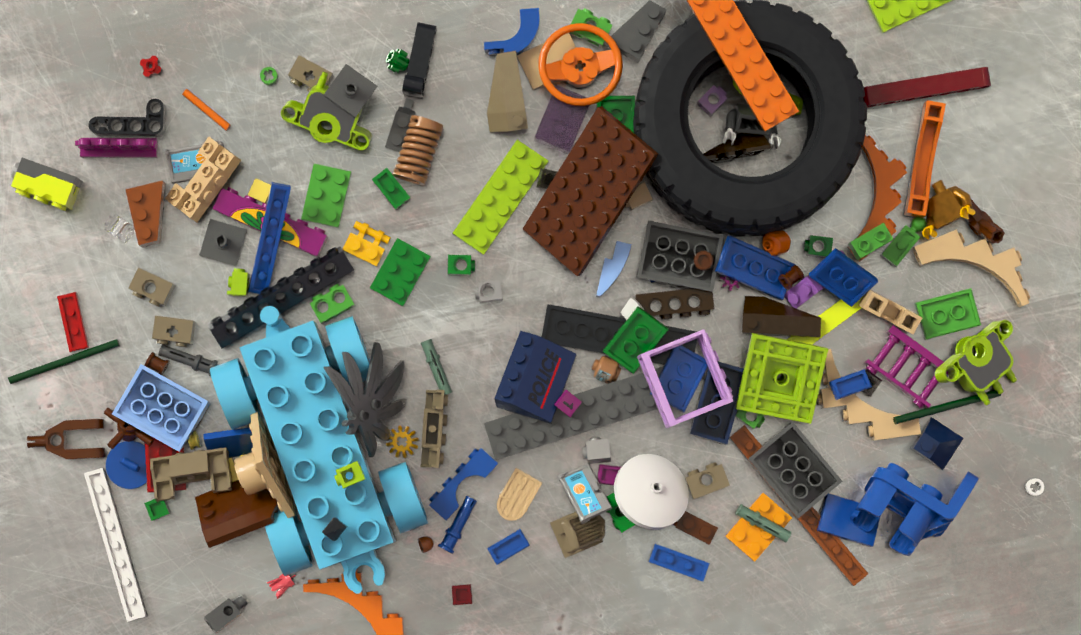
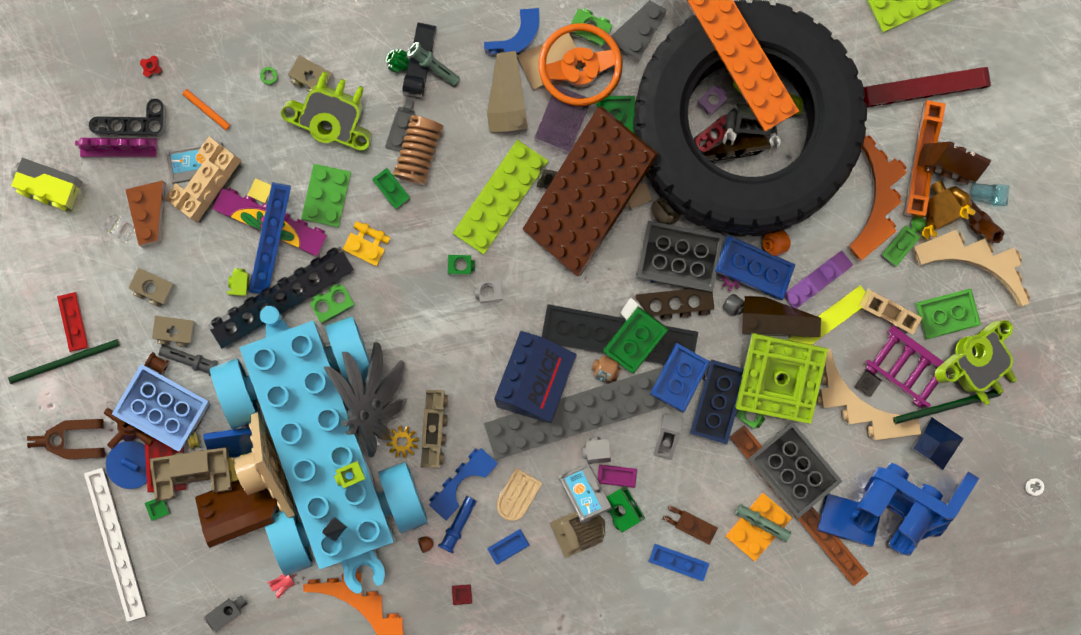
(223, 242): dark grey tile -> none
(350, 90): dark grey tile -> none
(400, 272): green plate -> none
(427, 59): none -> sand green pin
(429, 347): sand green pin -> none
(567, 403): magenta tile -> none
(613, 267): light blue slope -> none
(651, 491): white dish -> none
(657, 391): lavender window -> none
(663, 212): none -> dark tan hair
(668, 436): none -> light grey slope
(703, 260): reddish brown tile -> none
(706, 134): none -> coral beam
(718, 476): dark tan brick -> none
(733, 305): none -> dark grey piece
(791, 277): reddish brown bush -> none
(826, 242): green brick -> none
(843, 277): blue tile -> none
(850, 384): blue tile -> none
(870, 241): bright green brick -> none
(953, 162): none -> reddish brown wedge
(995, 194): none -> clear light blue piece

